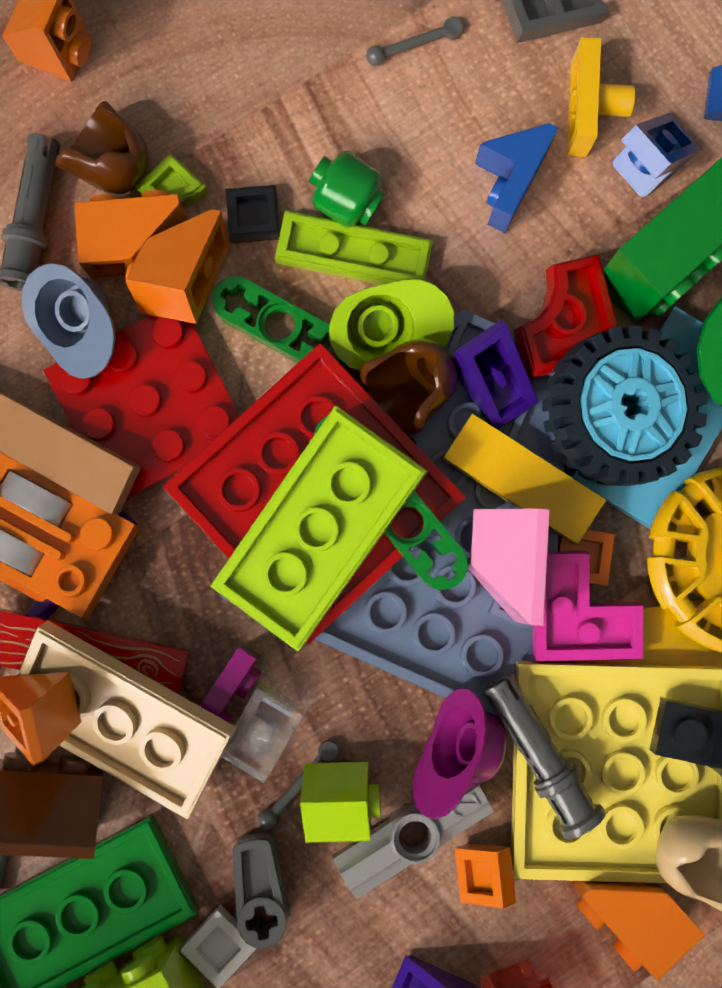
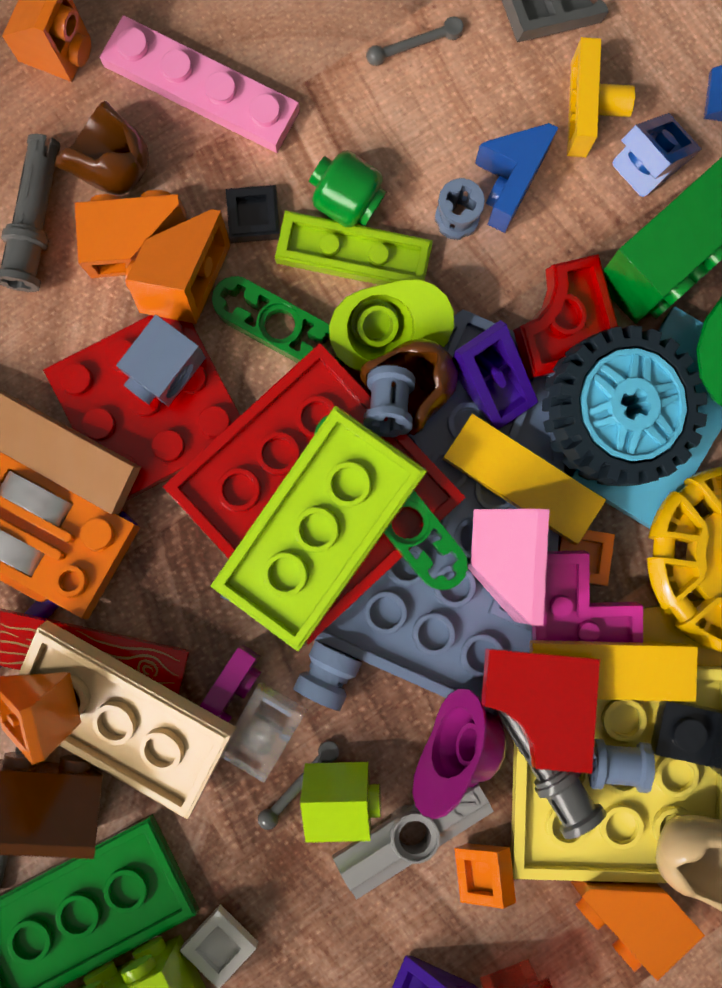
(69, 319): sand blue piece -> none
(160, 362): none -> sand blue brick
(174, 178): lime tile -> none
(200, 84): none -> bright pink plate
(259, 883): dark grey piece -> none
(327, 675): none -> sand blue wheel
(389, 401): none -> sand blue bush
(449, 198): none -> sand blue bush
(550, 701): none -> red tile
(623, 766): none -> sand blue bush
(635, 669): none -> yellow tile

